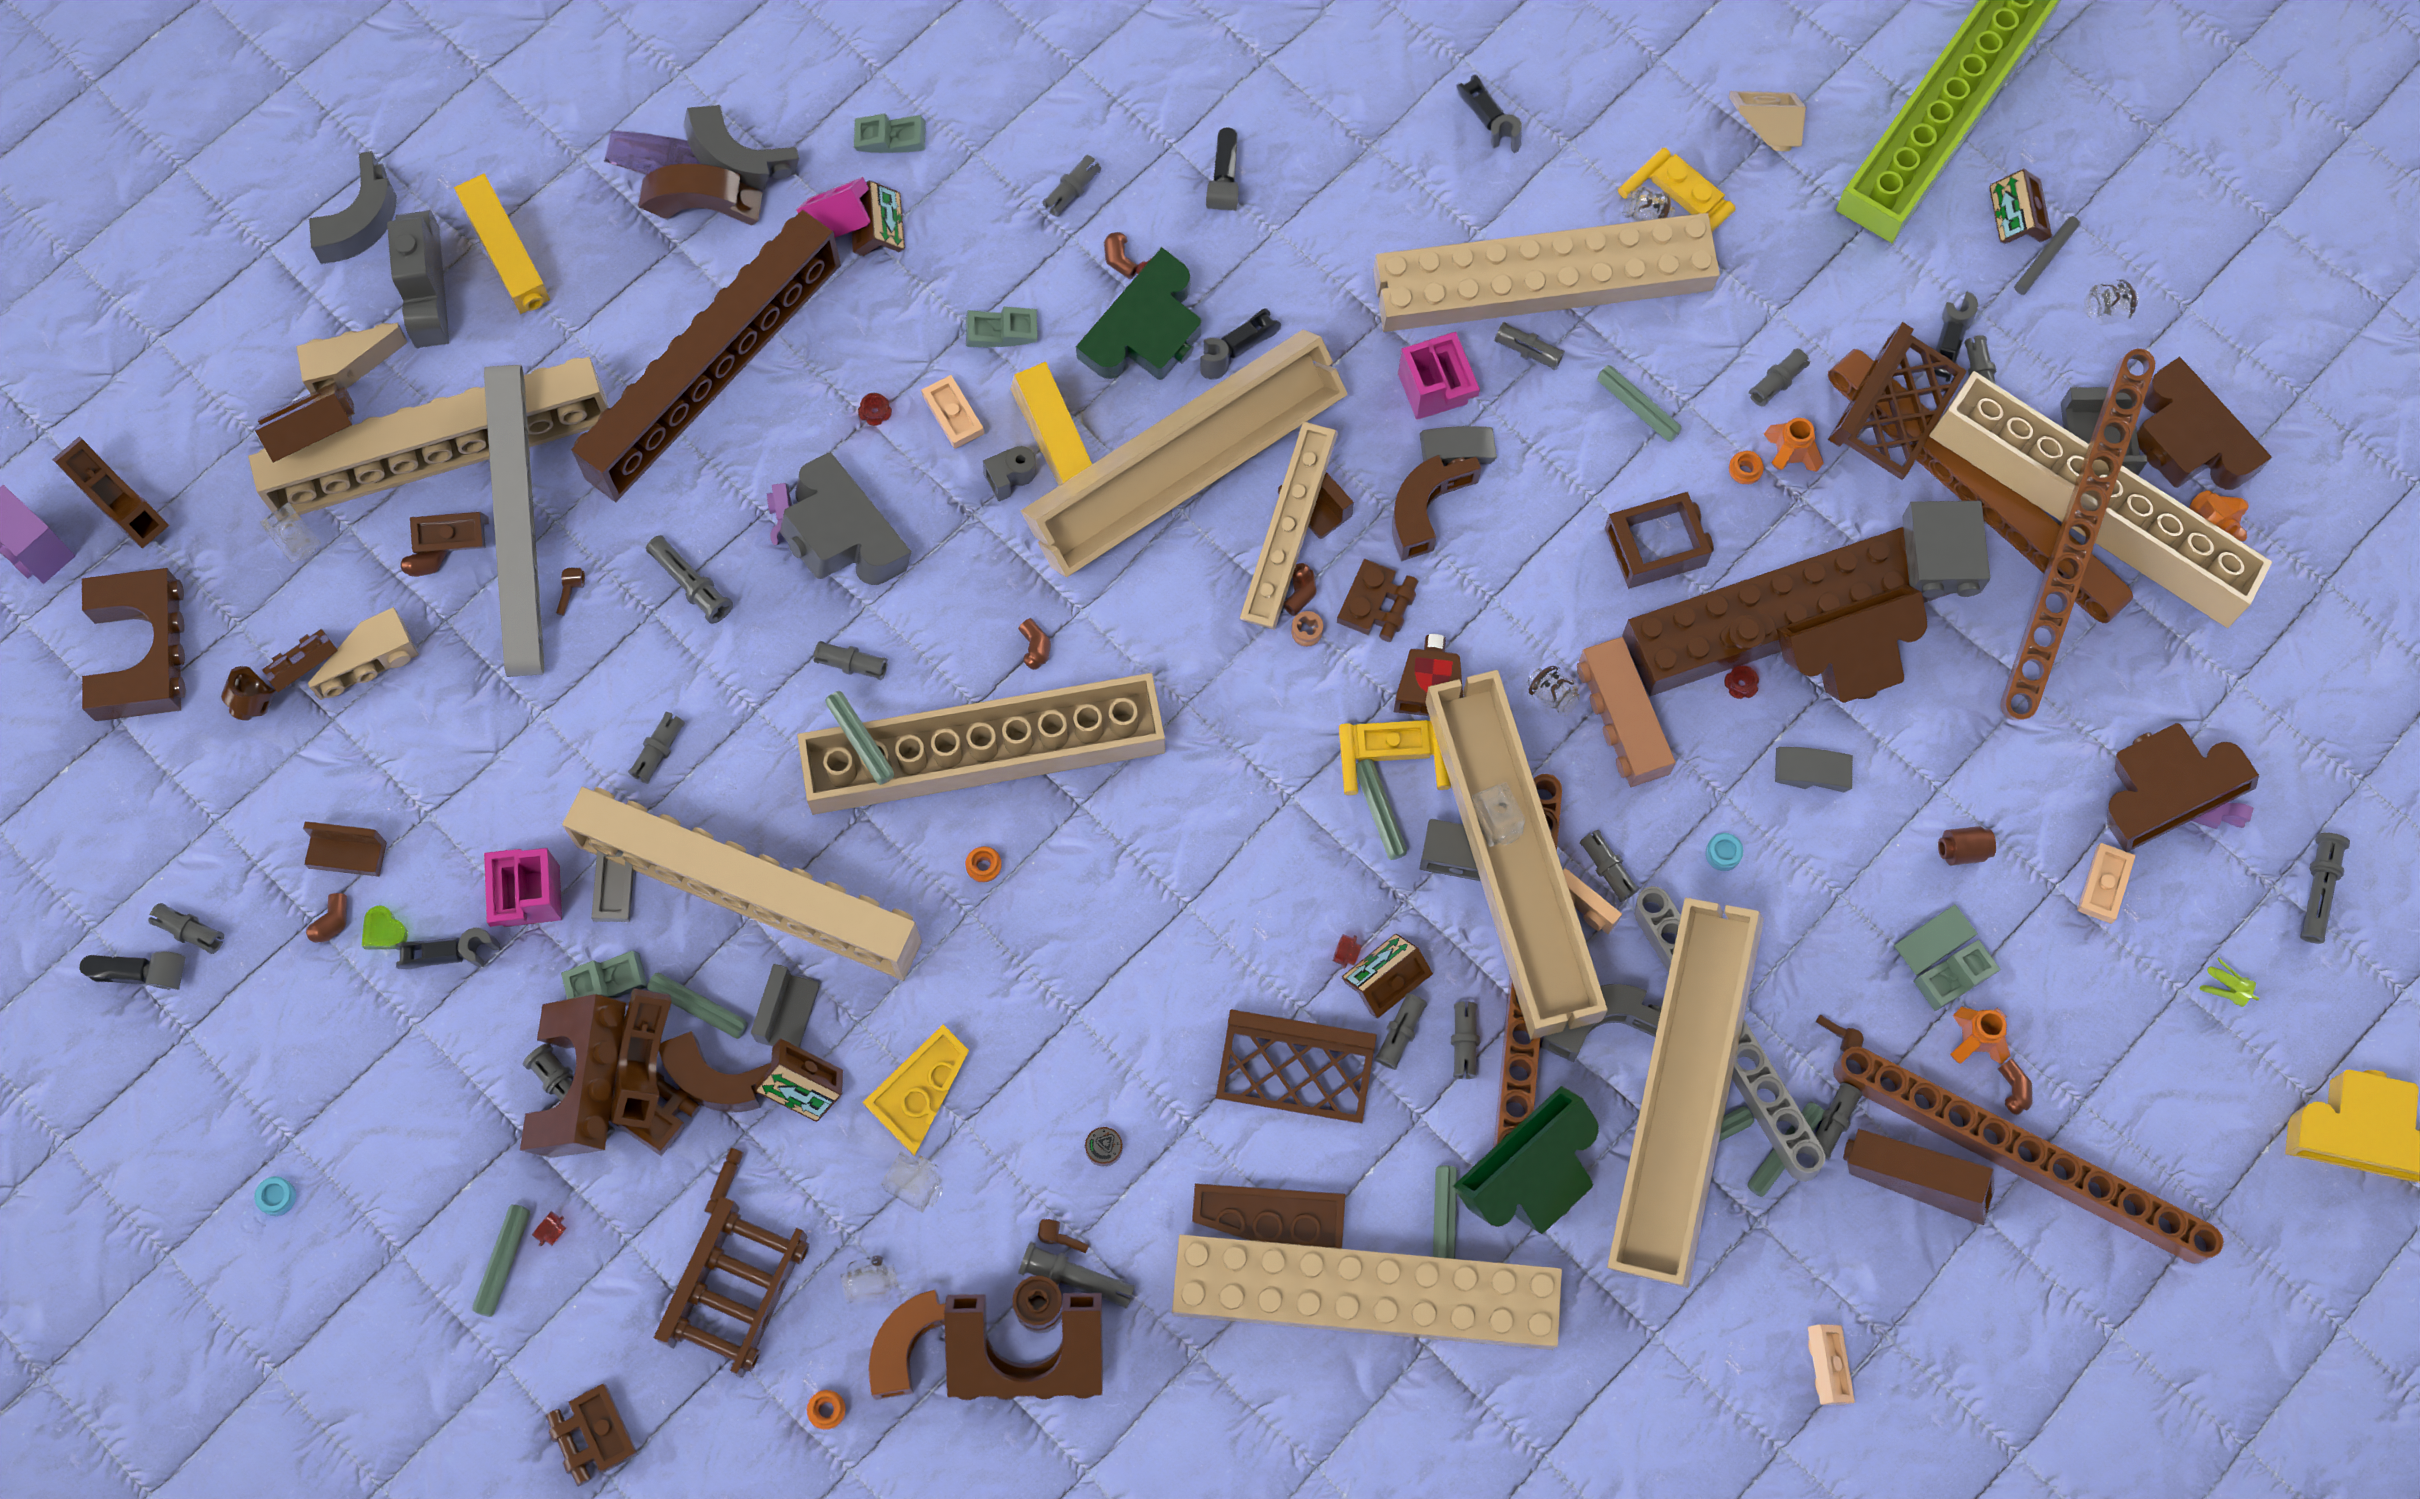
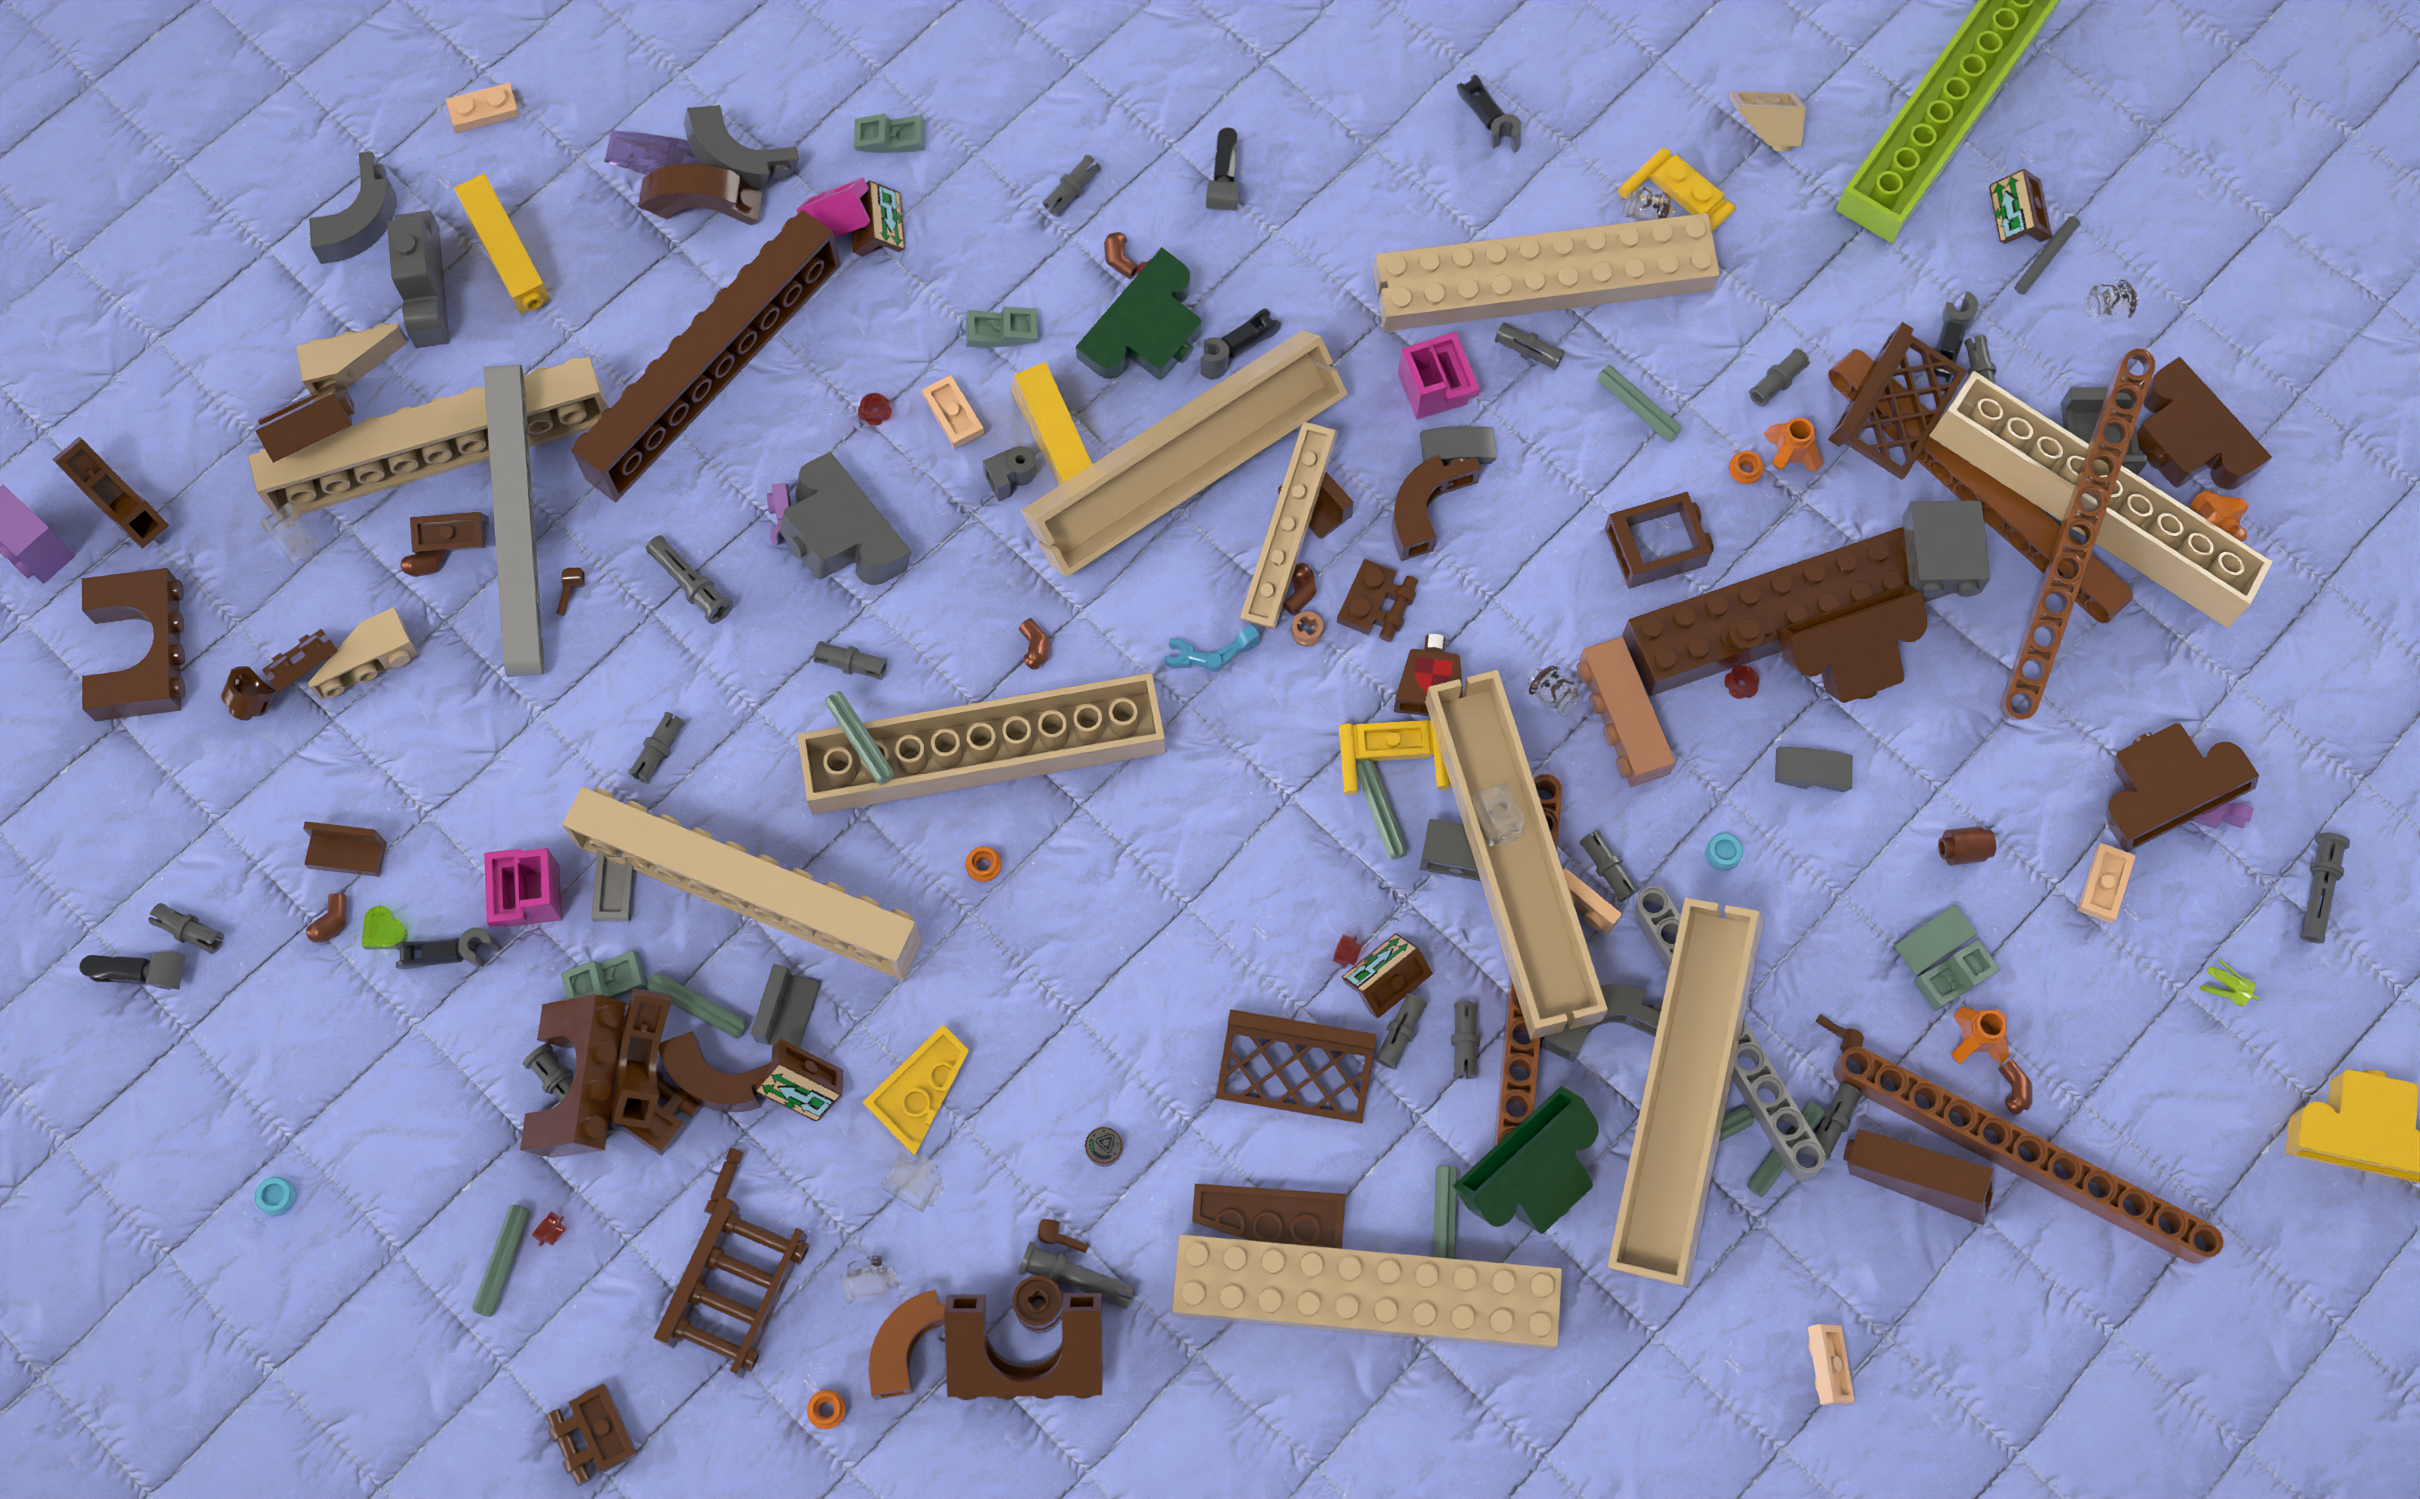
(482, 107): none -> light nougat plate
(1244, 641): none -> dark azure piece

